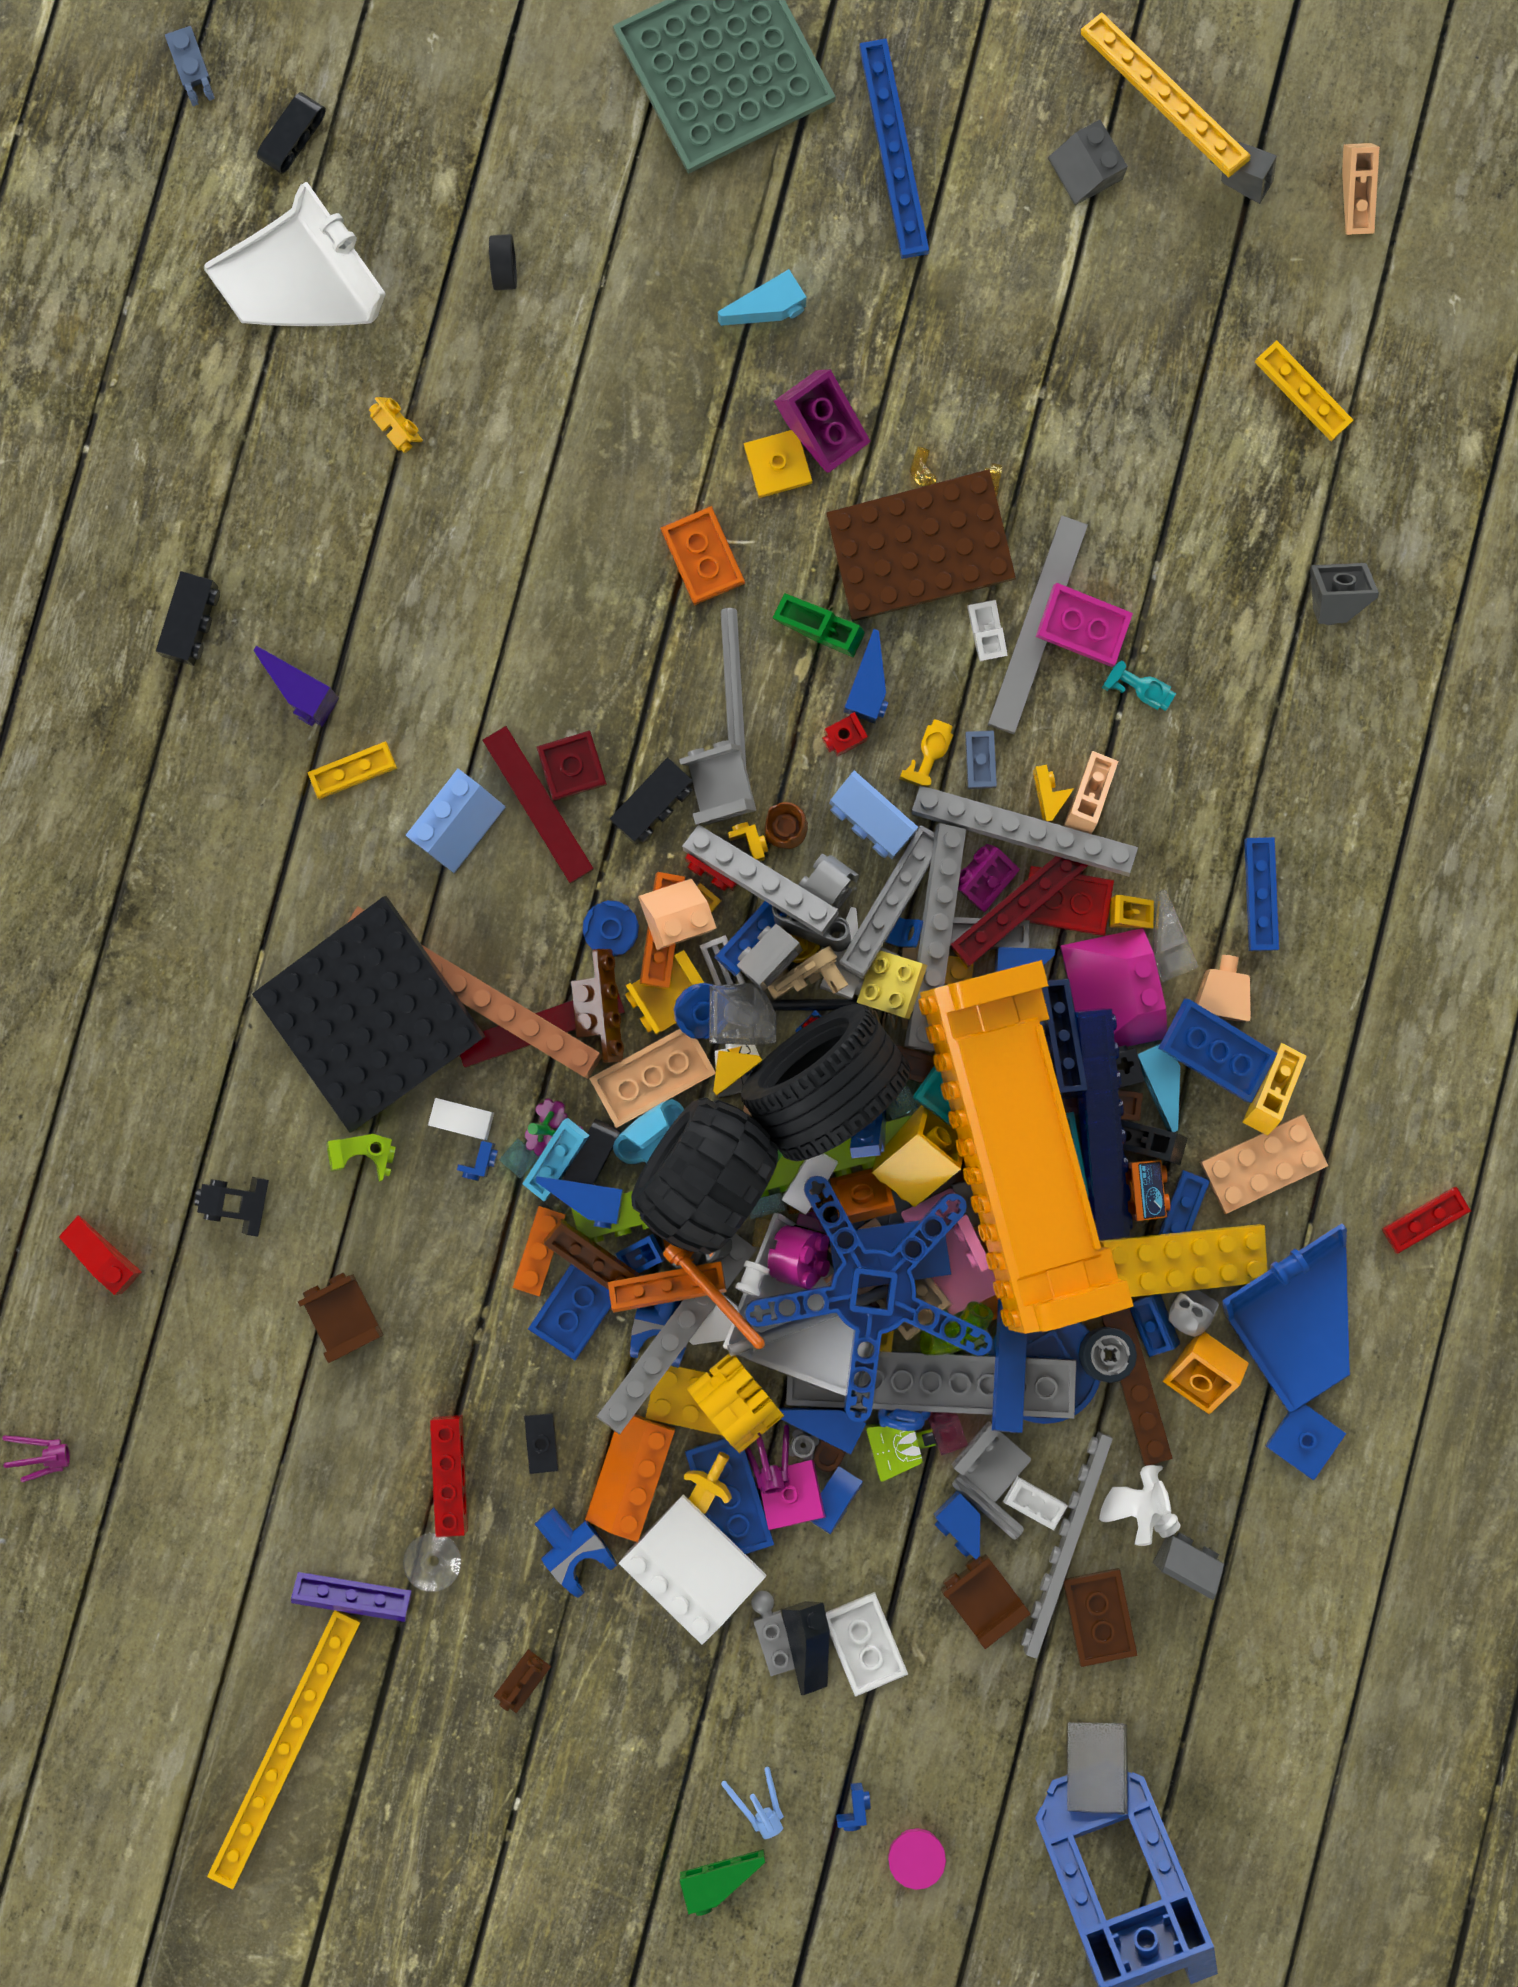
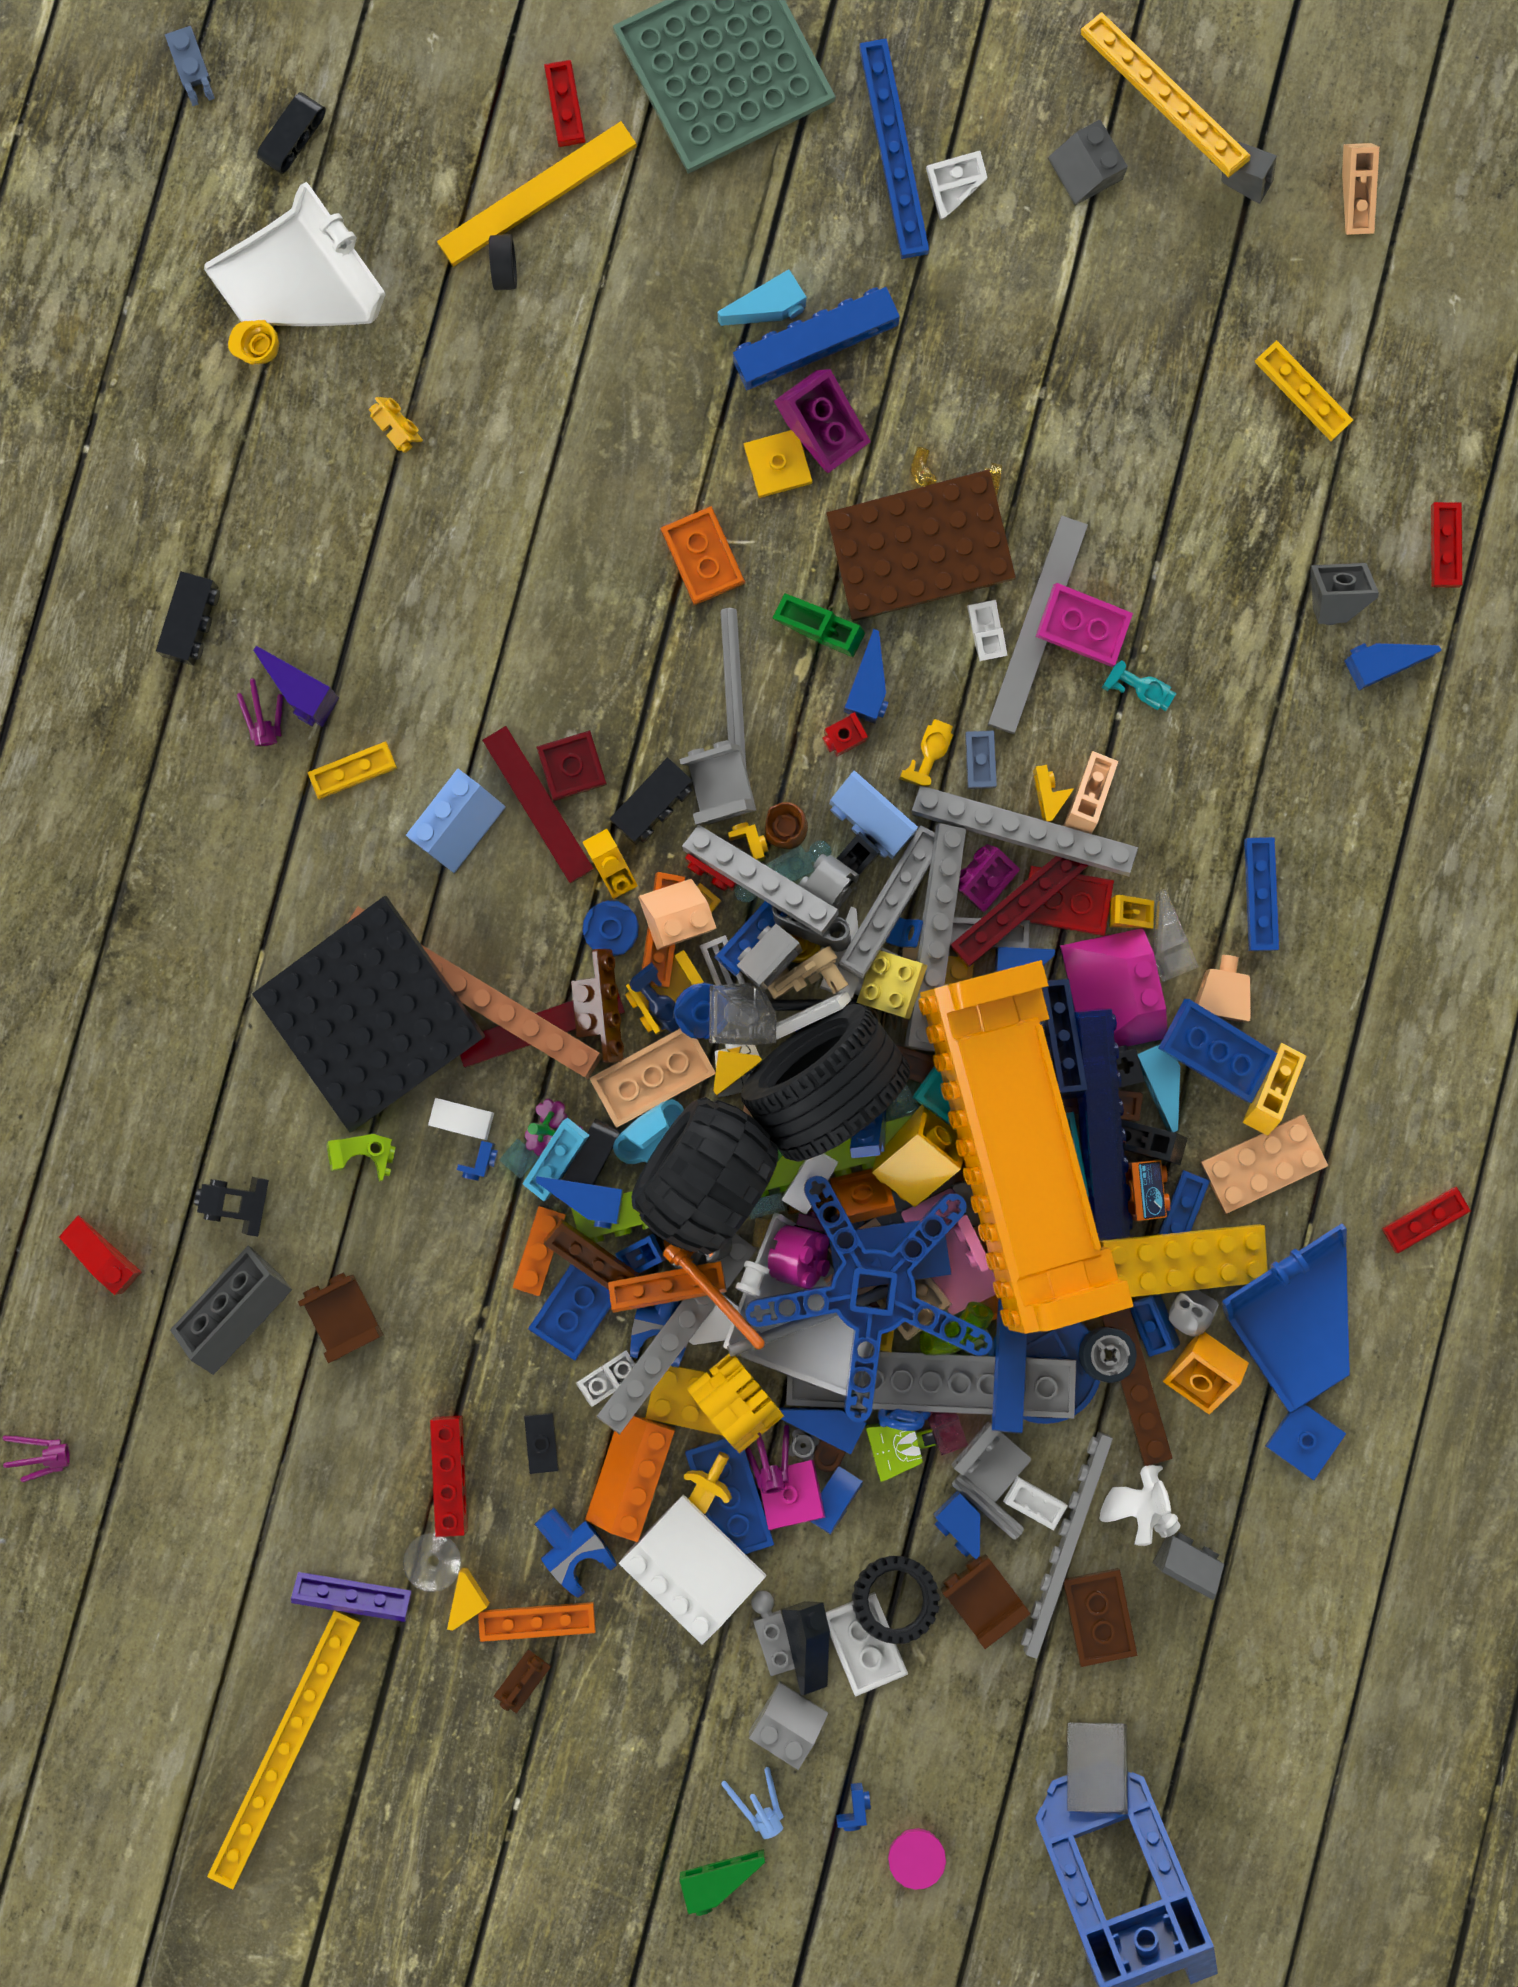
(230, 1310): none -> dark grey slope
(254, 342): none -> yellow hat
(263, 733): none -> magenta plant
(467, 1600): none -> yellow slope
(536, 1621): none -> orange plate
(537, 193): none -> yellow tile
(564, 103): none -> red tile
(606, 1378): none -> white slope
(610, 863): none -> yellow slope
(660, 1006): none -> dark blue piece
(788, 1725): none -> light grey slope
(791, 865): none -> clear light blue plate
(812, 1014): none -> white tile
(815, 338): none -> blue brick
(859, 854): none -> black slope
(929, 1605): none -> black tyre
(955, 181): none -> white wing
(1381, 661): none -> blue slope
(1446, 544): none -> red plate

